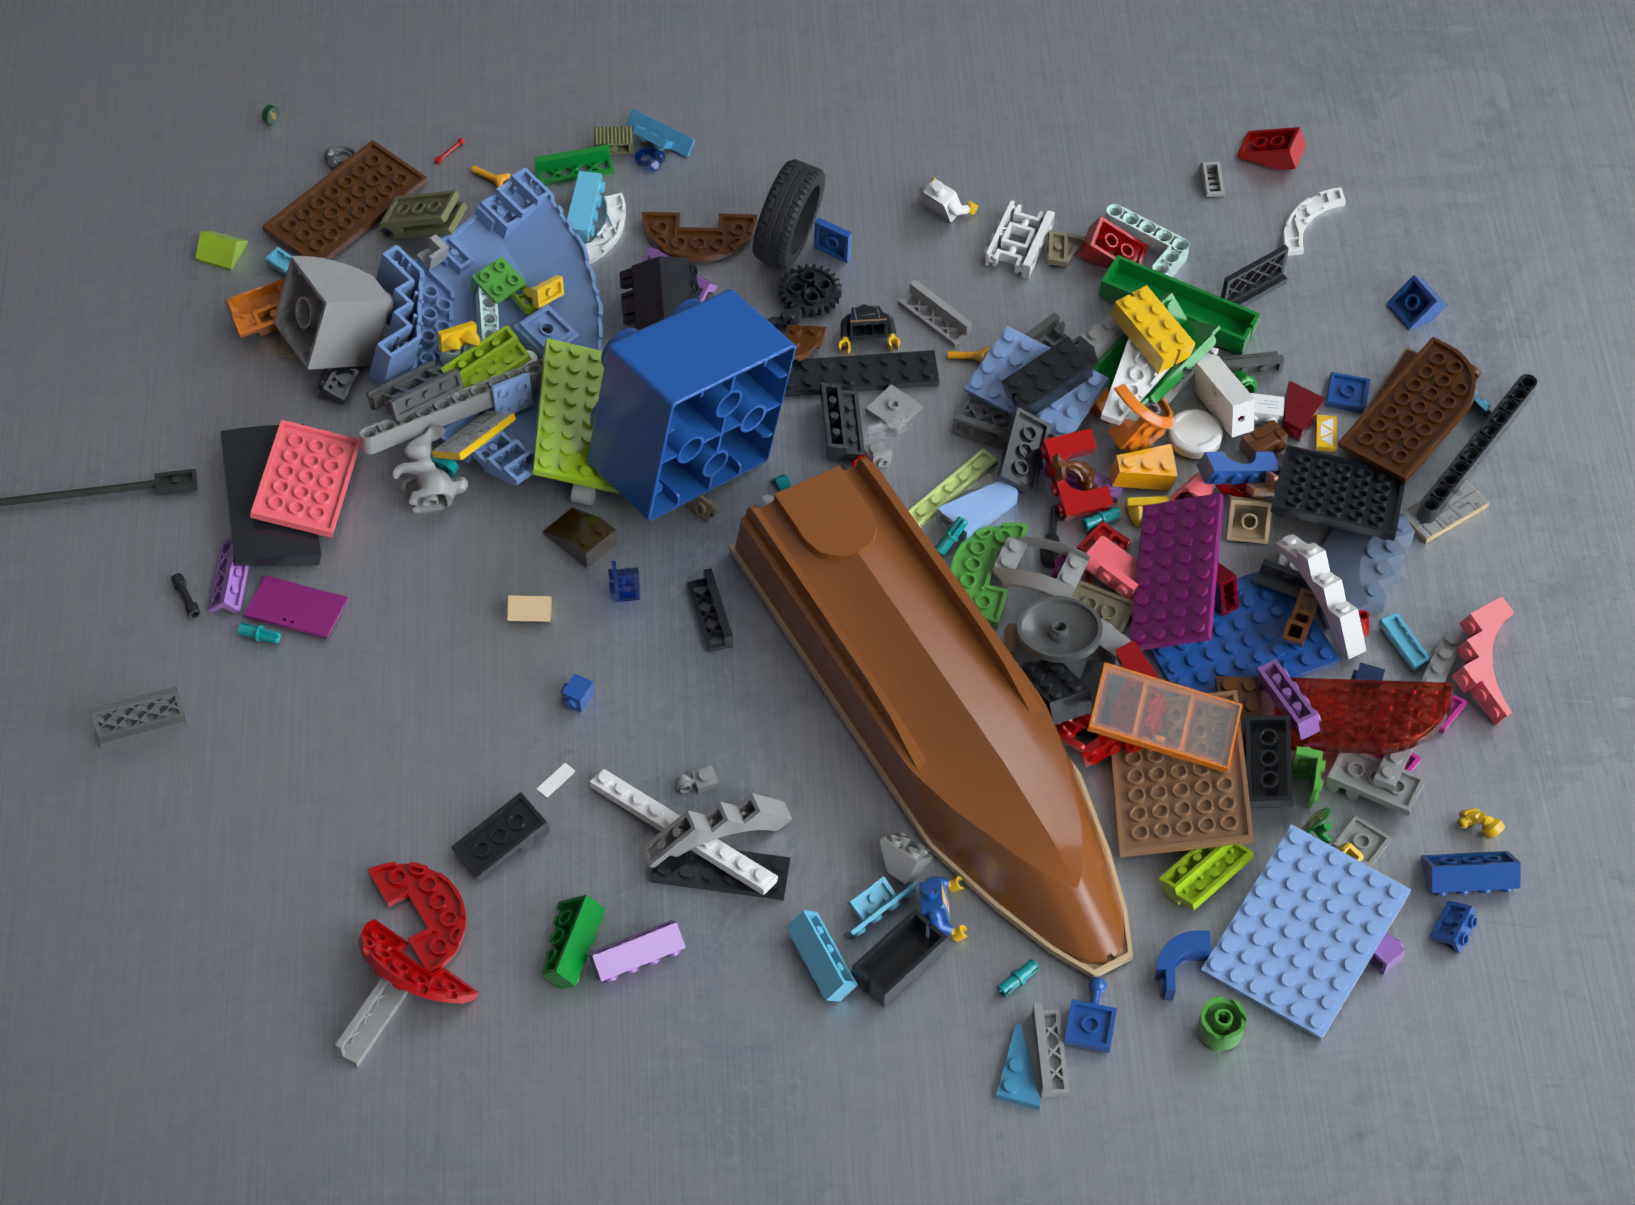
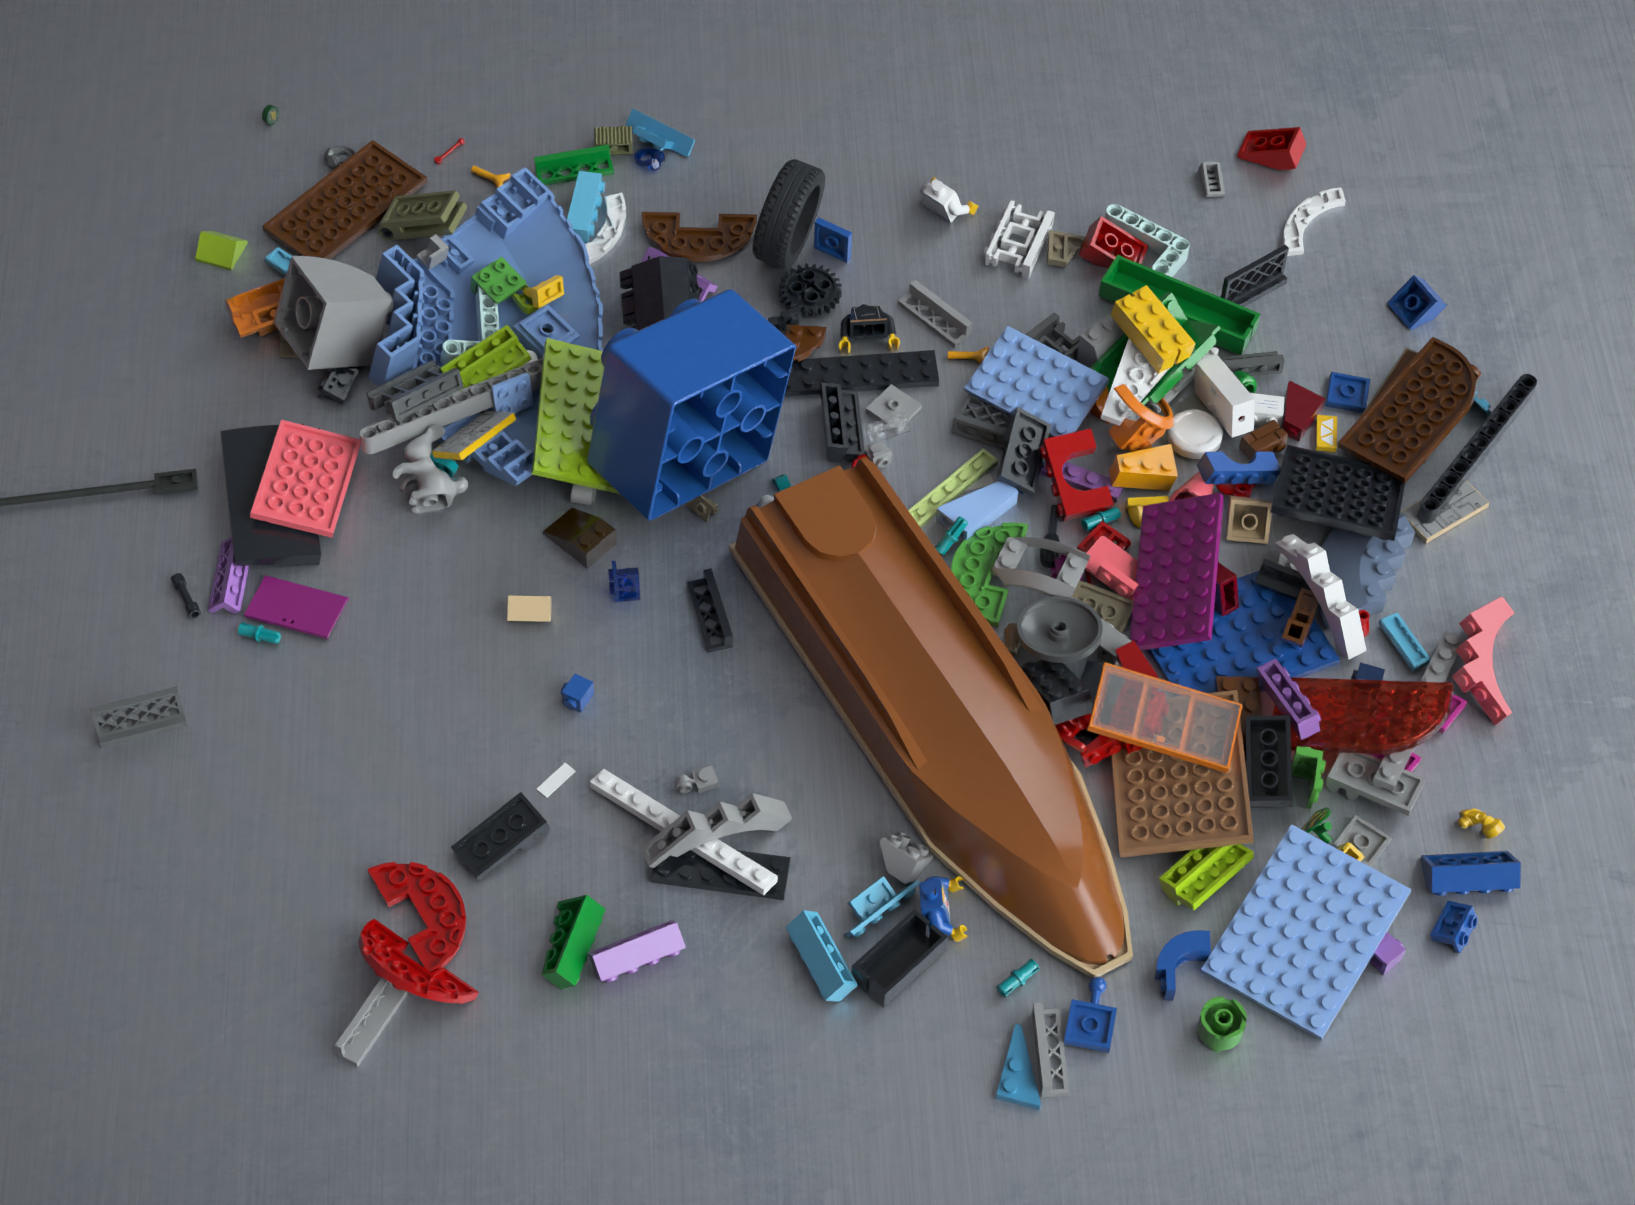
(458, 336): yellow tile -> none
(1048, 377): black piece -> none
(1082, 471): reddish brown animal -> none
(1260, 490): nougat bracket -> none

